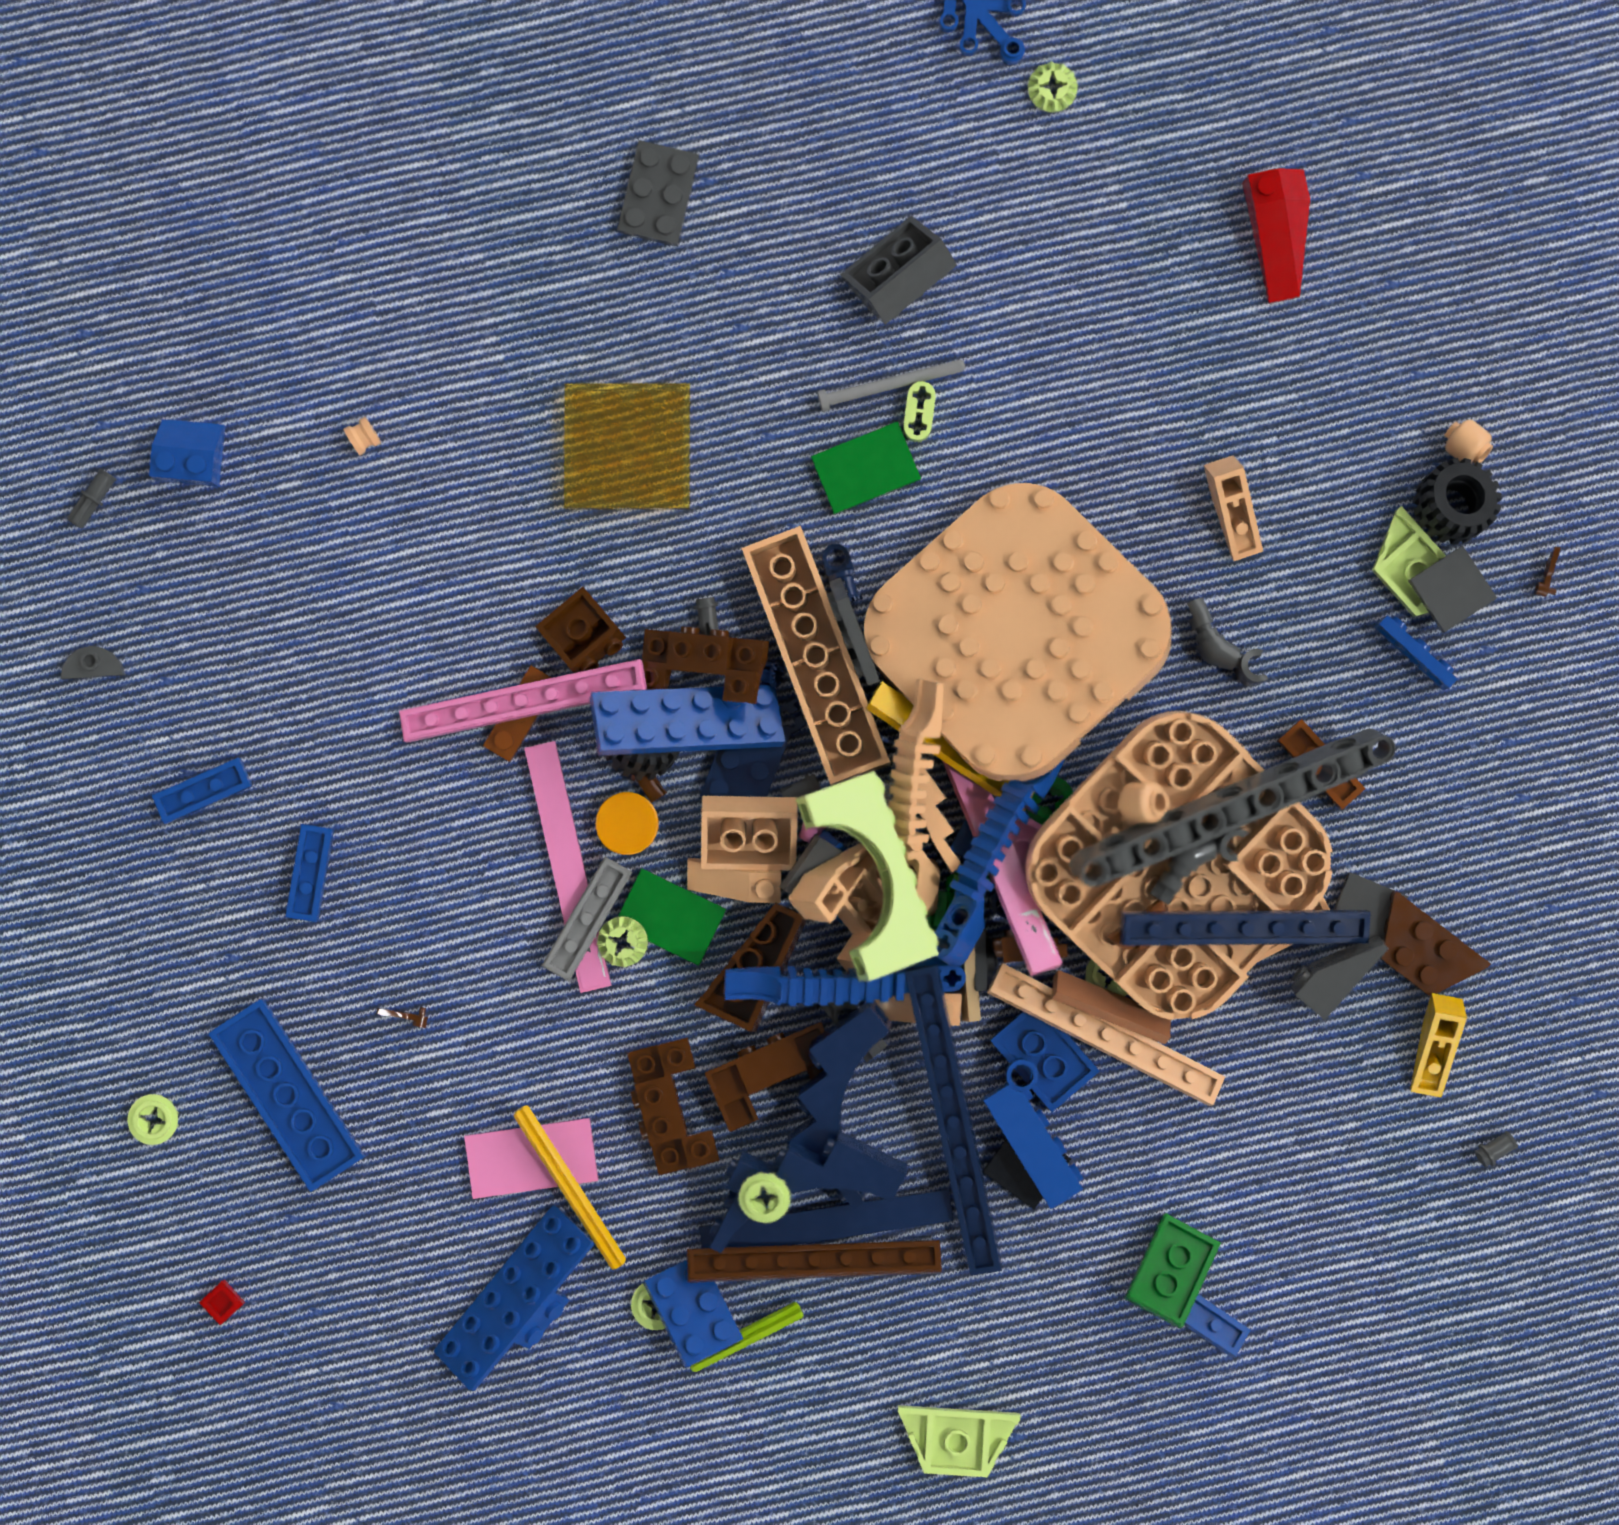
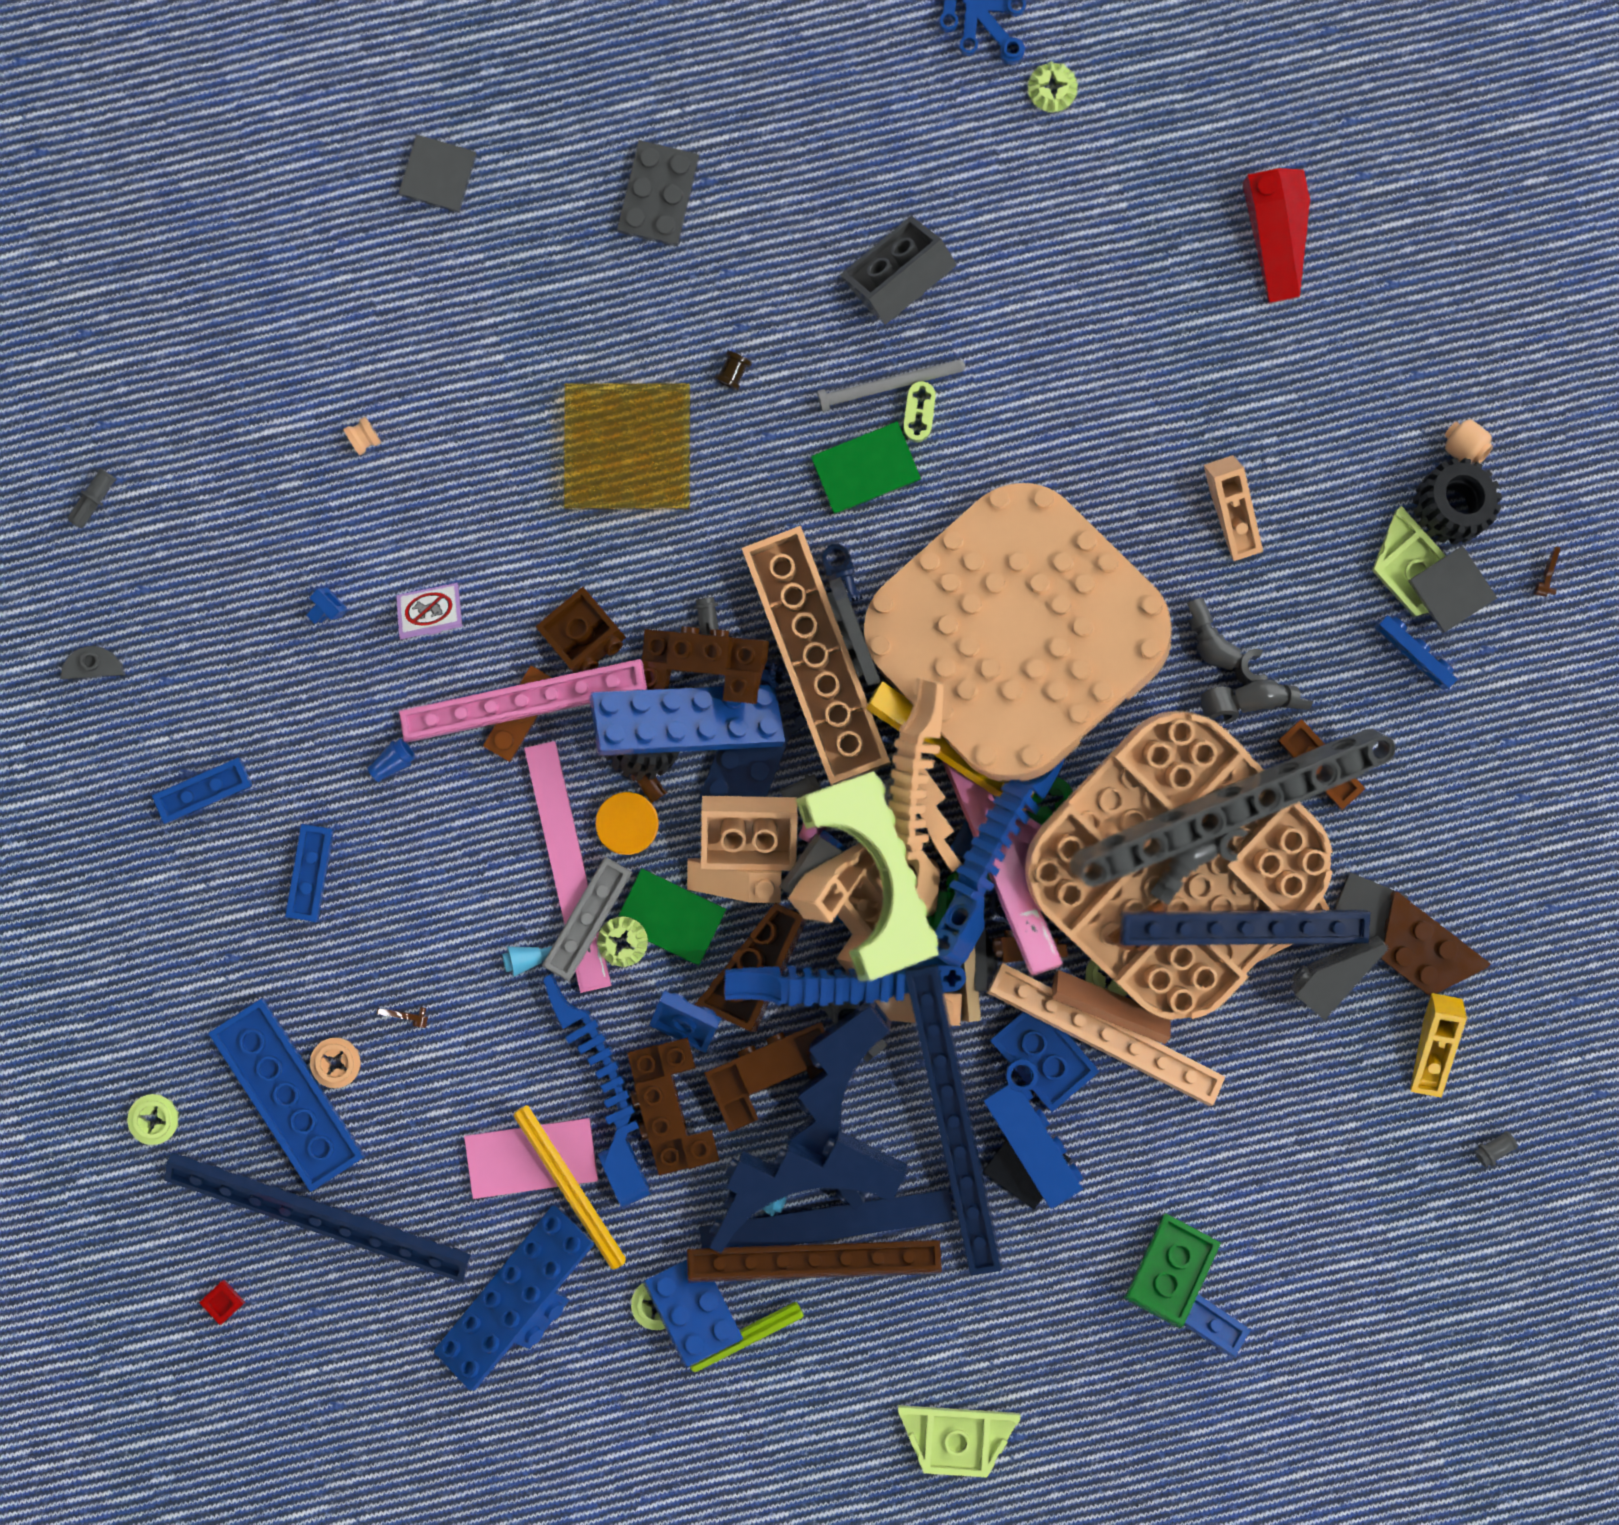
(187, 453): blue slope -> none
(317, 1217): none -> dark blue plate
(321, 1066): none -> light nougat gear
(326, 606): none -> blue tile
(392, 760): none -> blue cone
(429, 611): none -> piece
(437, 173): none -> dark grey tile
(523, 958): none -> medium azure cone
(618, 1160): none -> blue piece
(682, 1020): none -> blue plate
(732, 370): none -> dark brown bush
(756, 1208): yellowish green gear -> none
(1143, 803): light nougat head -> none
(1251, 697): none -> dark grey piece

